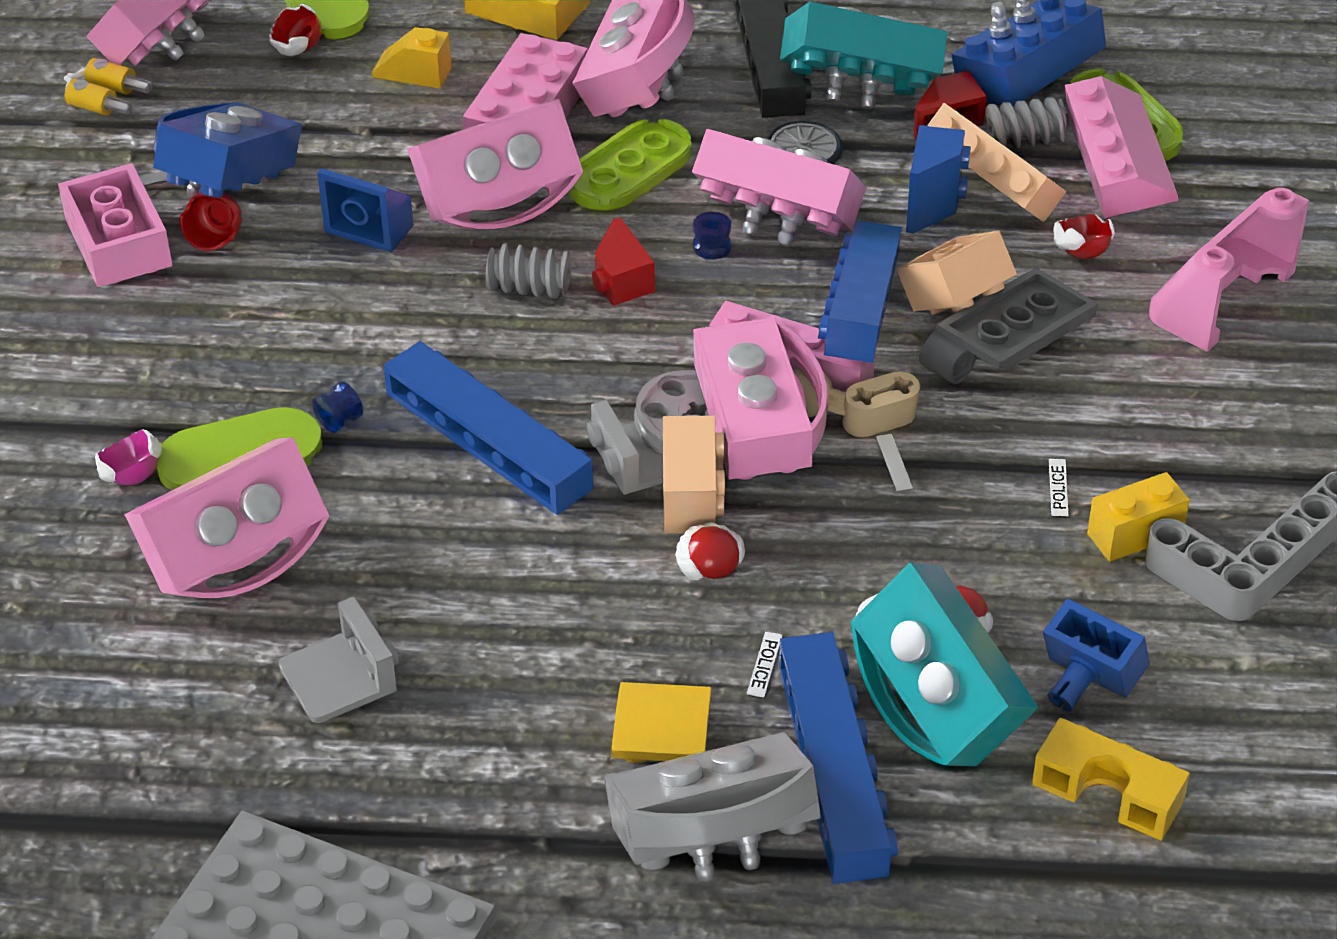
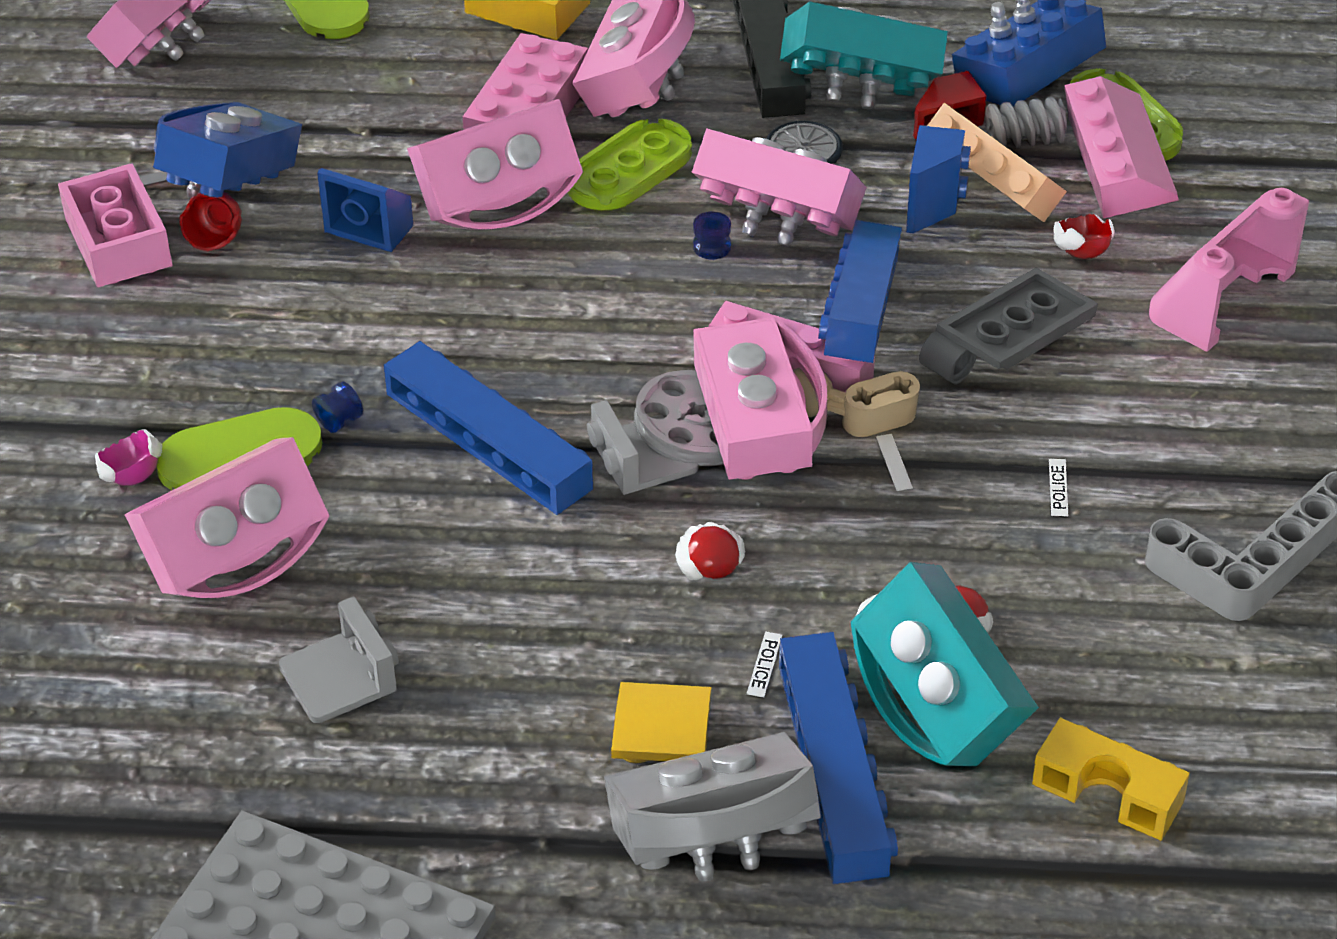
(100, 86): yellow piece -> none
(295, 30): red hair -> none
(417, 59): yellow slope -> none
(528, 272): light grey piece -> none
(622, 265): red slope -> none
(692, 472): light nougat brick -> none
(957, 272): light nougat brick -> none
(1093, 652): blue brick -> none
(1124, 516): yellow brick -> none

